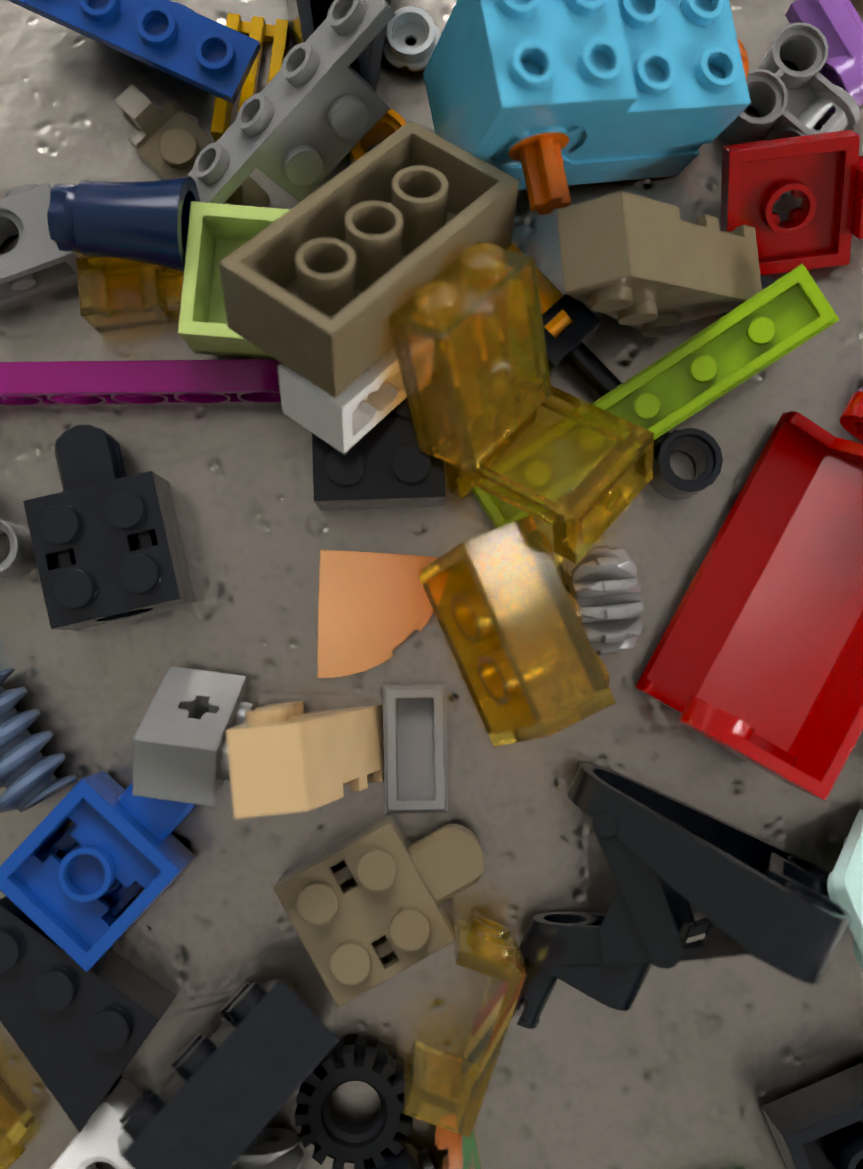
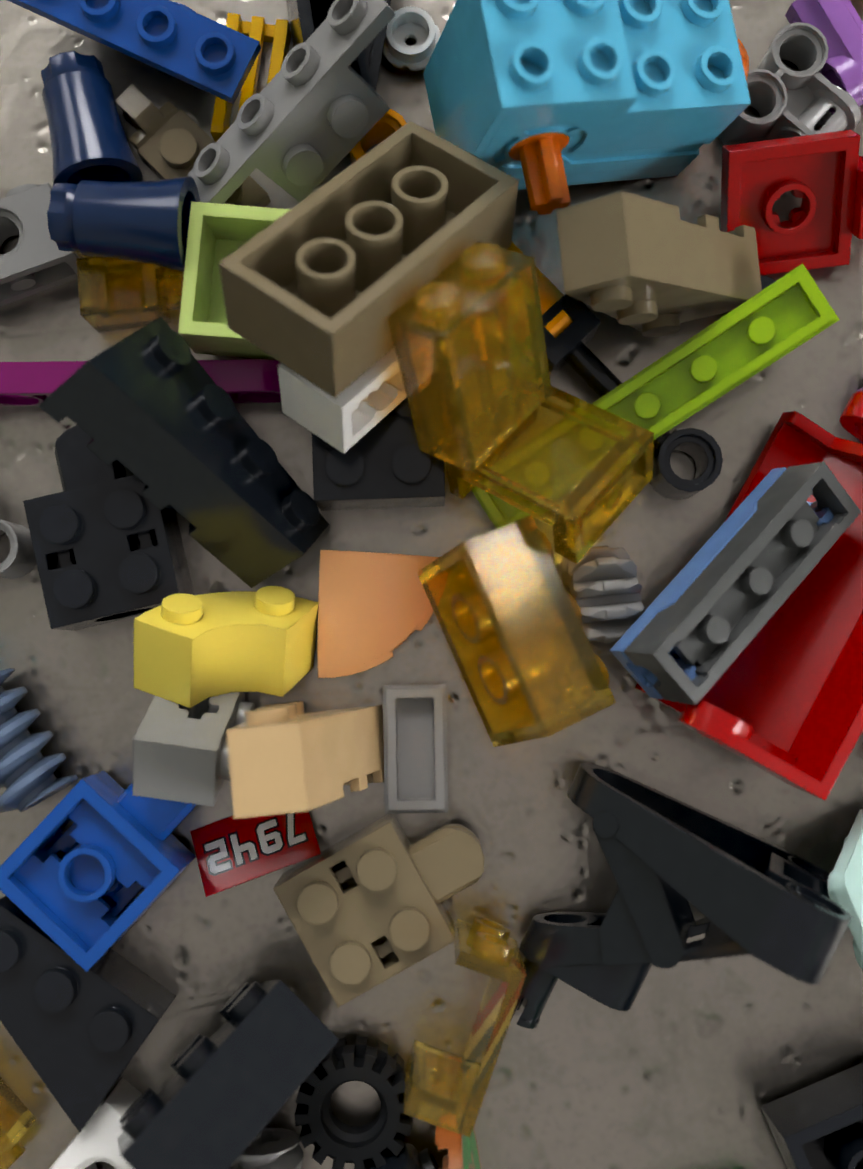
(85, 123): none -> dark blue plant
(192, 450): none -> black wedge
(224, 644): none -> light yellow brick
(251, 847): none -> red sticker
(735, 583): none -> dark grey piece

